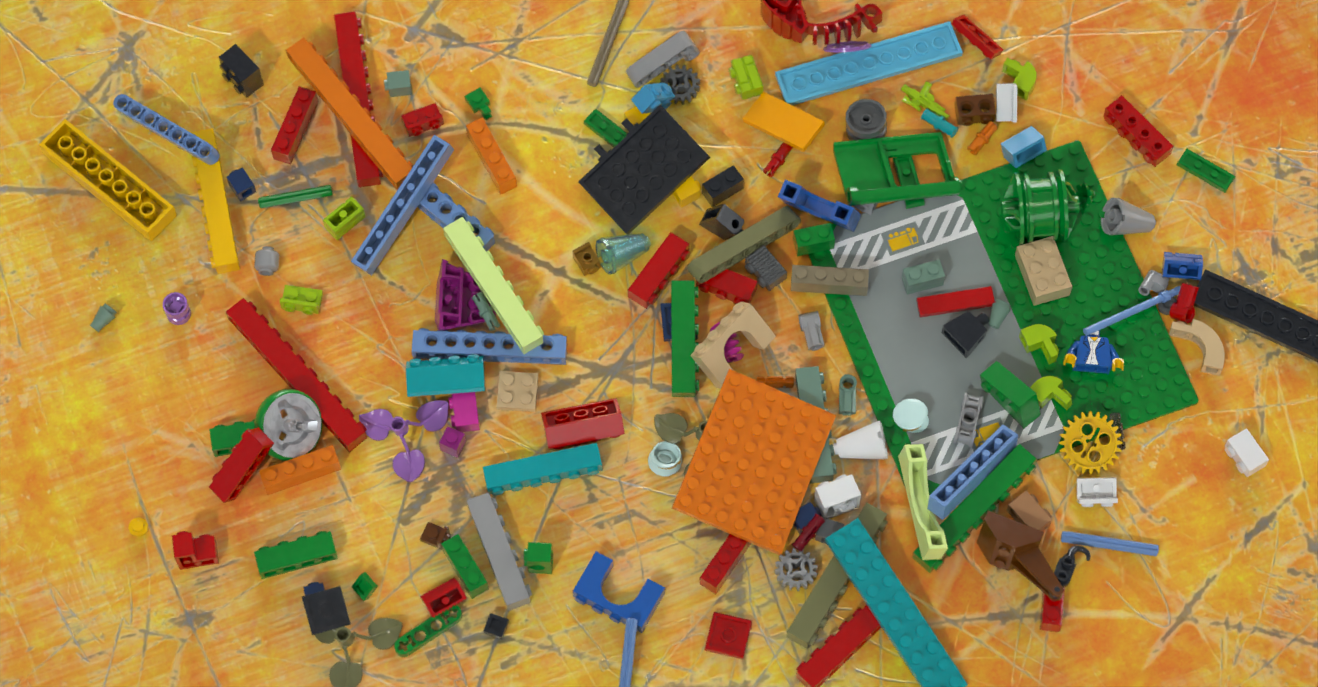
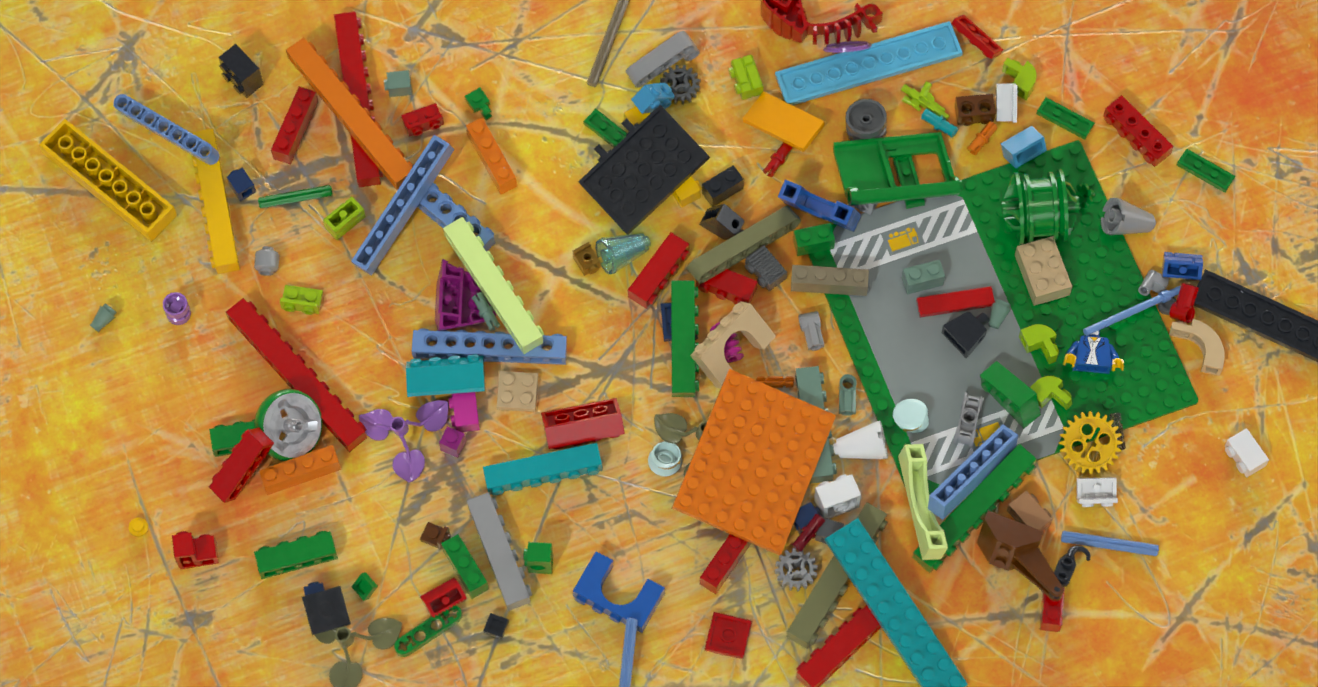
(1065, 118): none -> green tile

